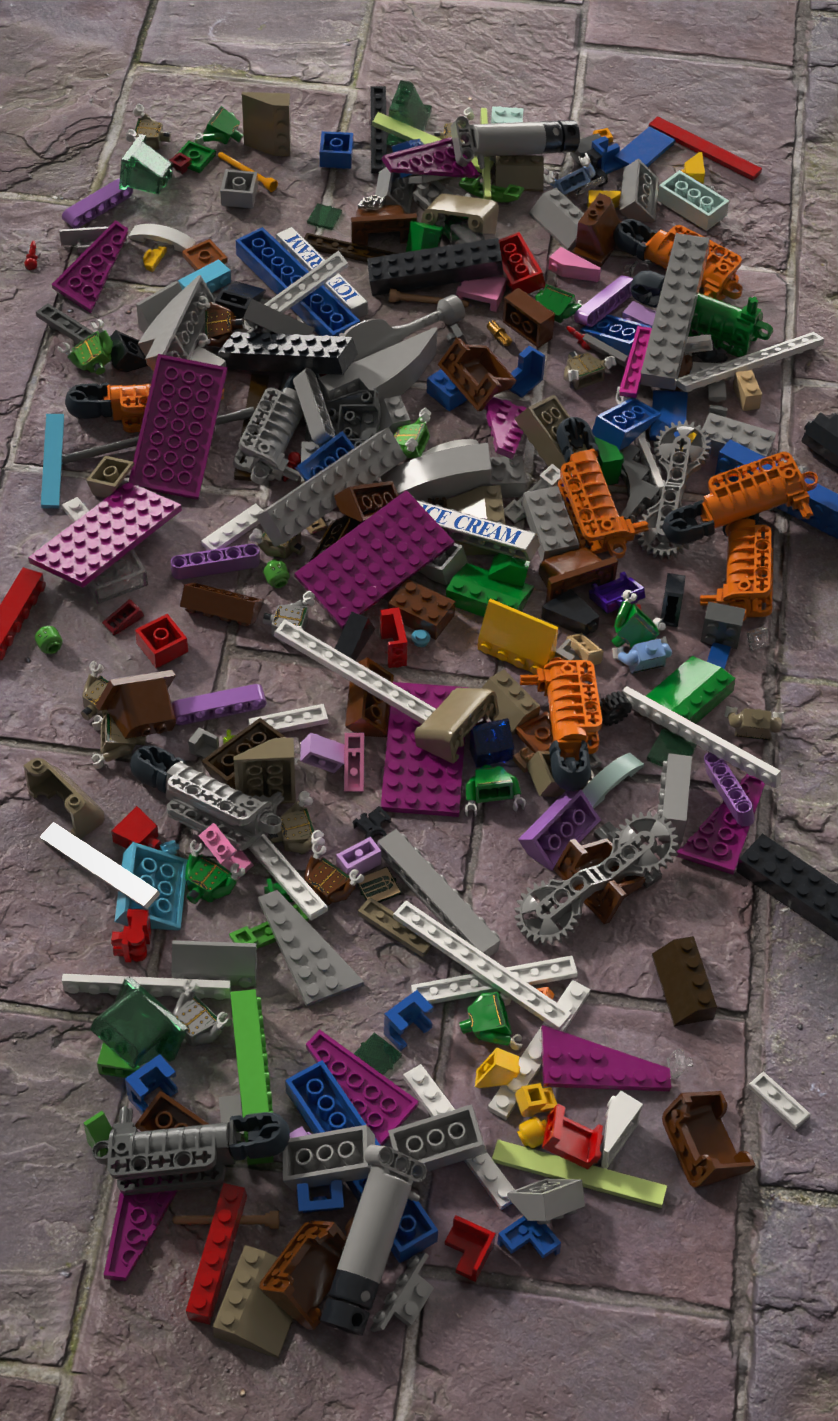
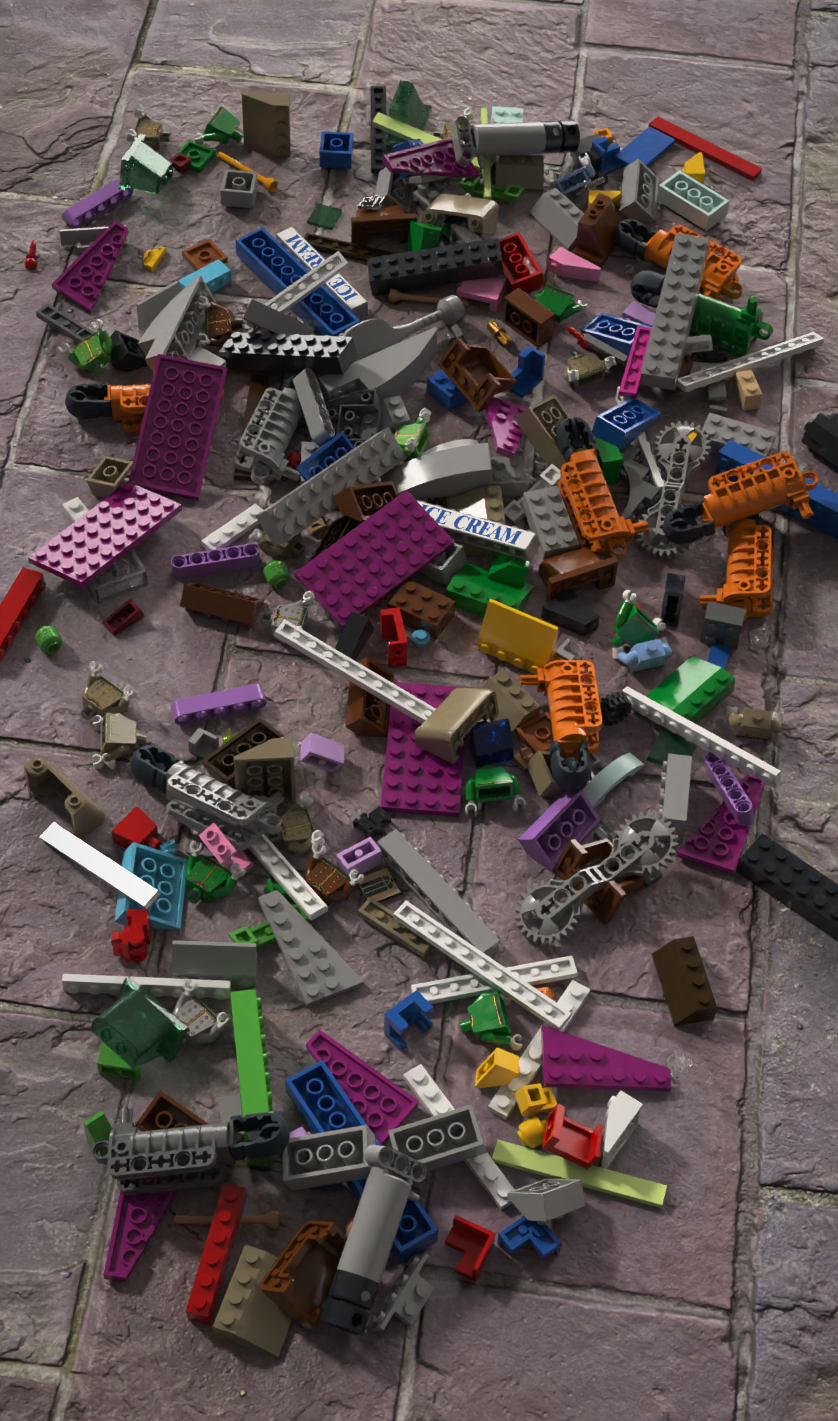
(52, 461): medium azure tile -> none
(131, 442): dark grey piece -> none
(140, 703): reddish brown windscreen -> none
(147, 1079): blue panel -> none
(161, 640): red brick -> none
(162, 234): white slope -> none
(238, 297): black slope -> none
(296, 718): white plate -> none
(320, 1203): blue panel -> none
(354, 762): bright pink slope -> none
(378, 1053): clear green piece -> none
(586, 648): tan slope -> none
(604, 302): medium lavender beam -> none
(610, 595): dark purple piece -> none
(672, 408): blue tile -> none
(701, 1139): reddish brown windscreen -> none
(779, 1100): white tile -> none

